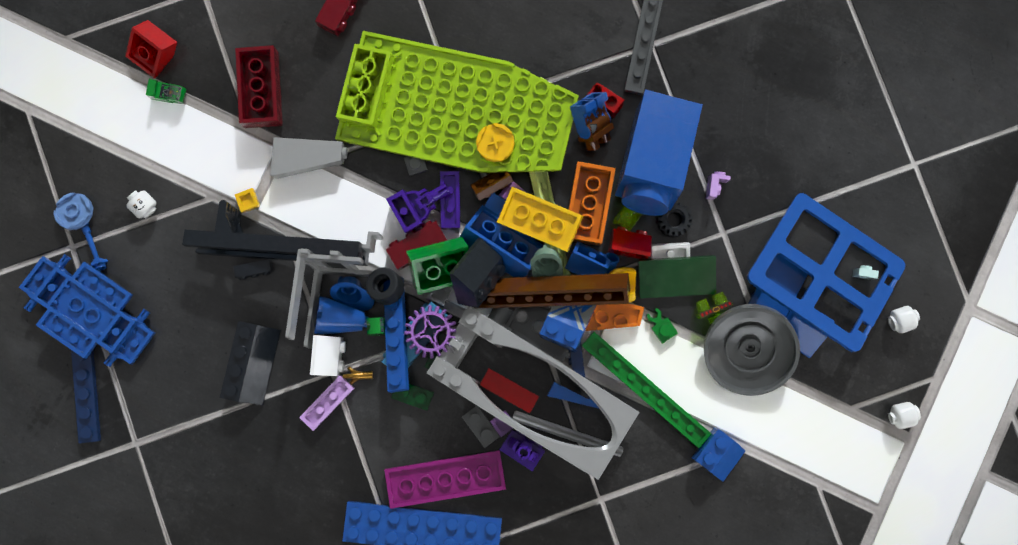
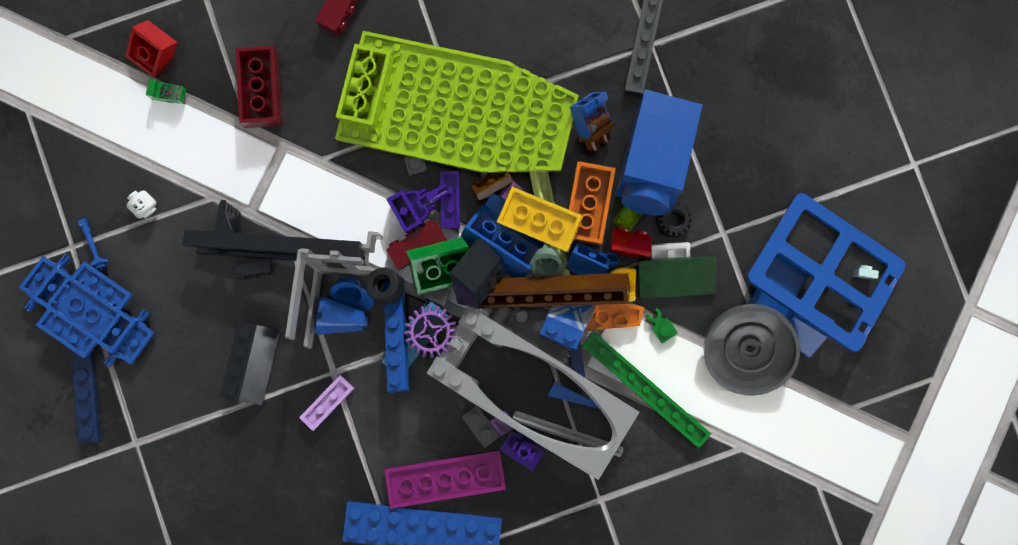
(73, 211): medium blue tile -> none
(247, 200): yellow plate -> none
(305, 155): light grey slope -> none
(327, 355): white slope -> none
(357, 375): pearl gold bar -> none
(375, 326): green leg -> none
(415, 396): dark green plate -> none
(495, 142): yellow tile -> none
(509, 390): red tile -> none
(613, 103): red leg -> none
(704, 310): clear neon green hips -> none
(713, 185): lavender bracket -> none
(719, 454): blue slope -> none
(903, 319): white head -> none
(904, 415): white head -> none

